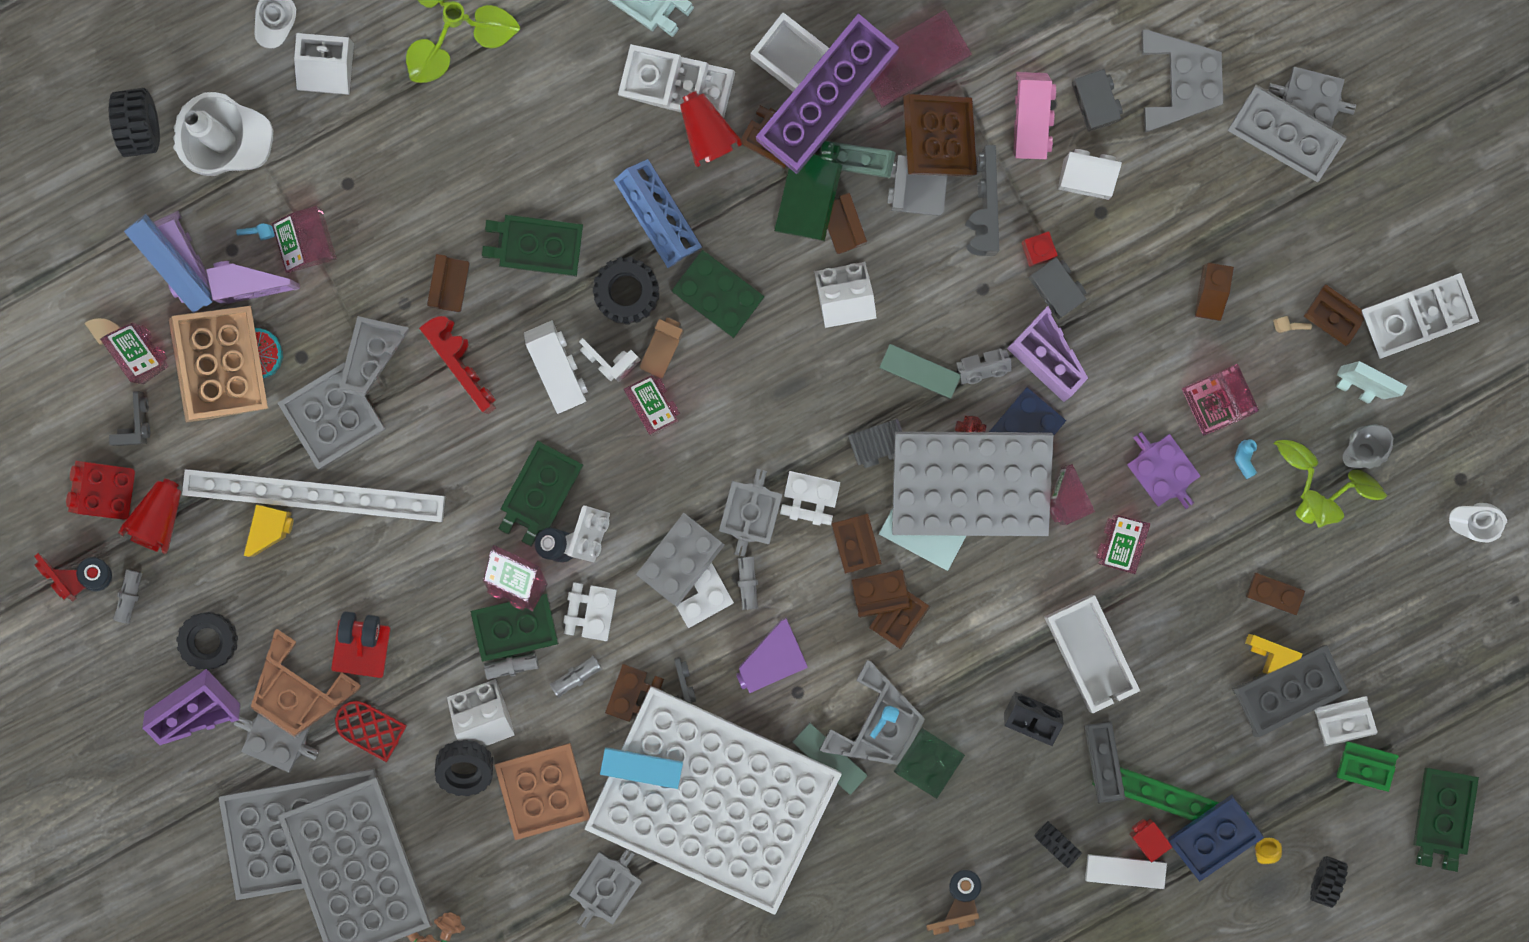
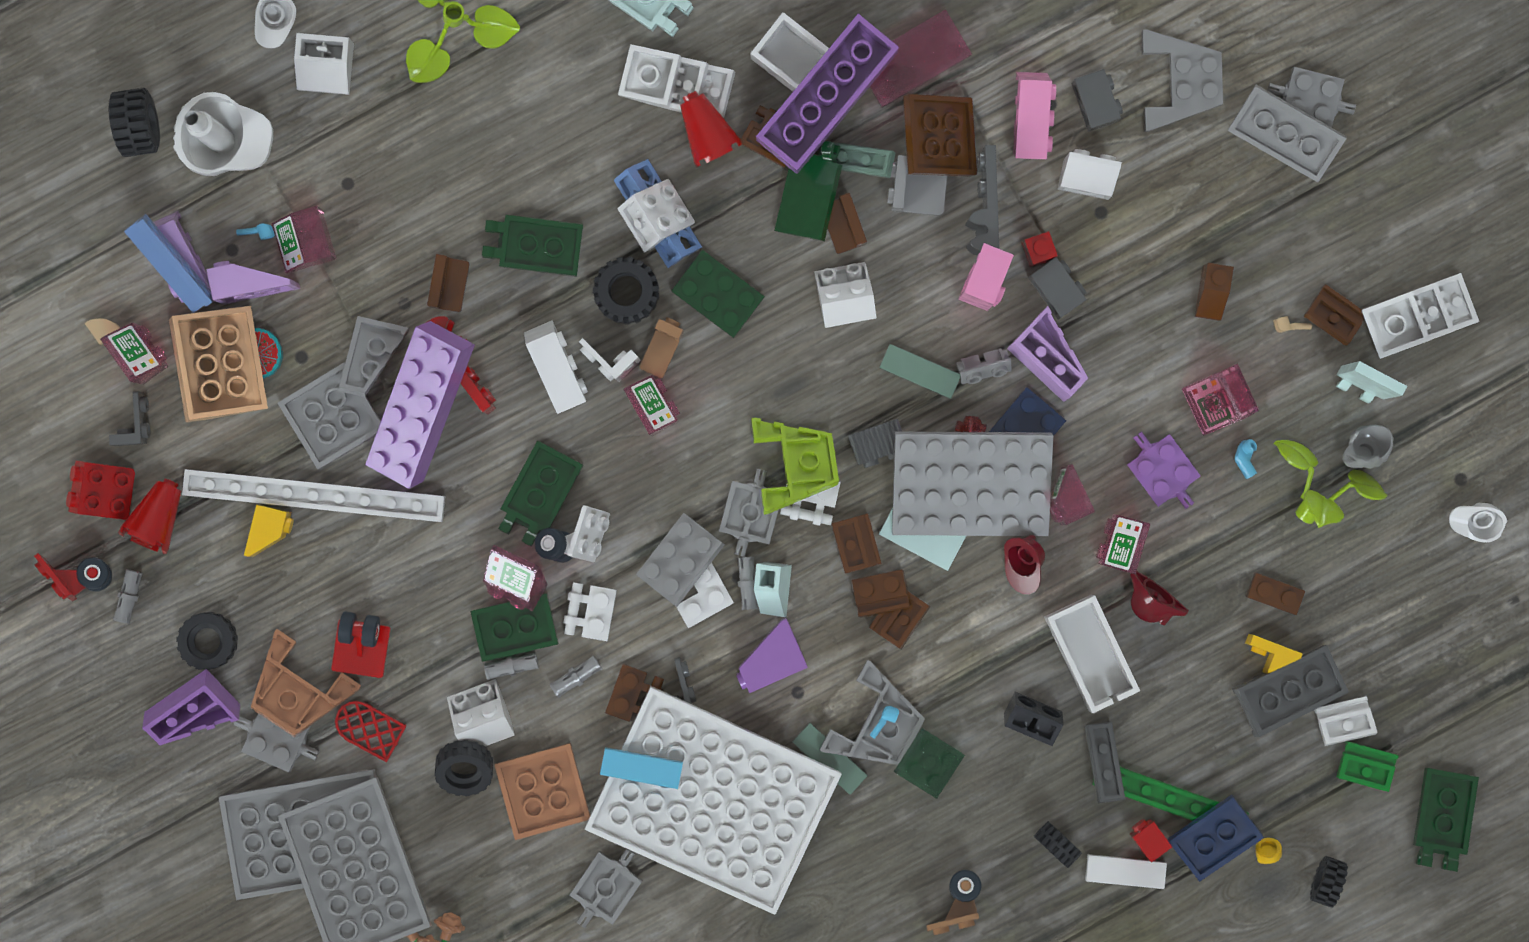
(419, 404): none -> brick
(655, 214): none -> white bracket
(772, 588): none -> light aqua slope
(807, 463): none -> lime wing
(985, 279): none -> bright pink wedge
(1024, 563): none -> dark red piece
(1153, 602): none -> dark red hat

